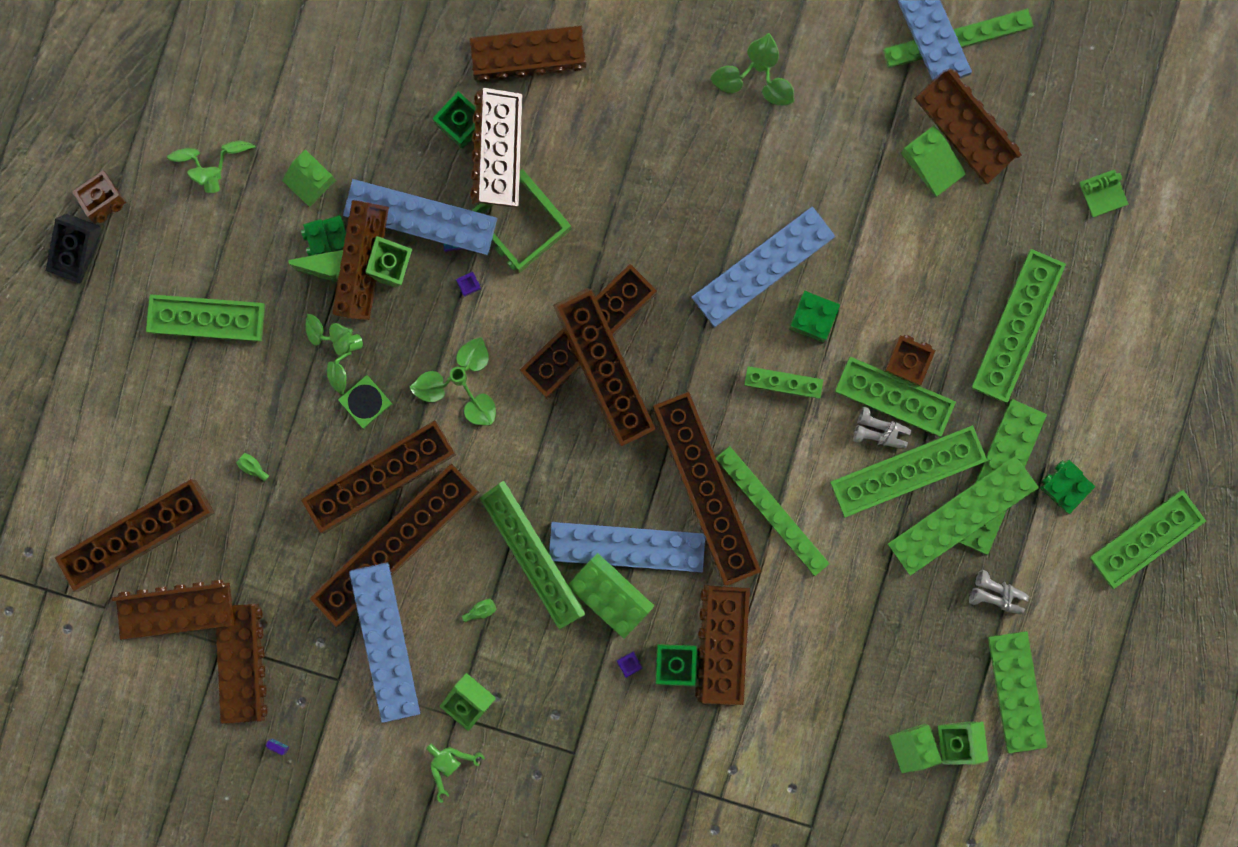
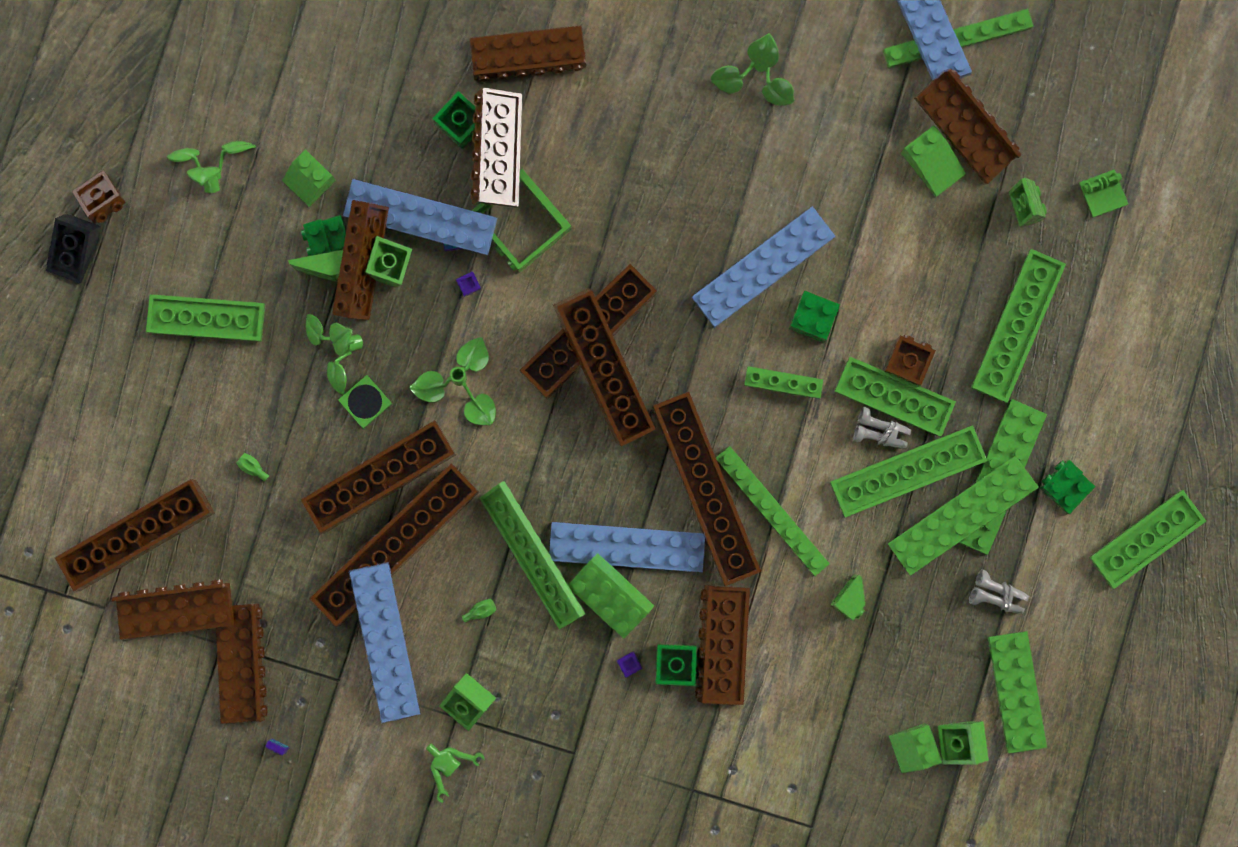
(851, 599): none -> bright green slope
(1027, 202): none -> bright green slope

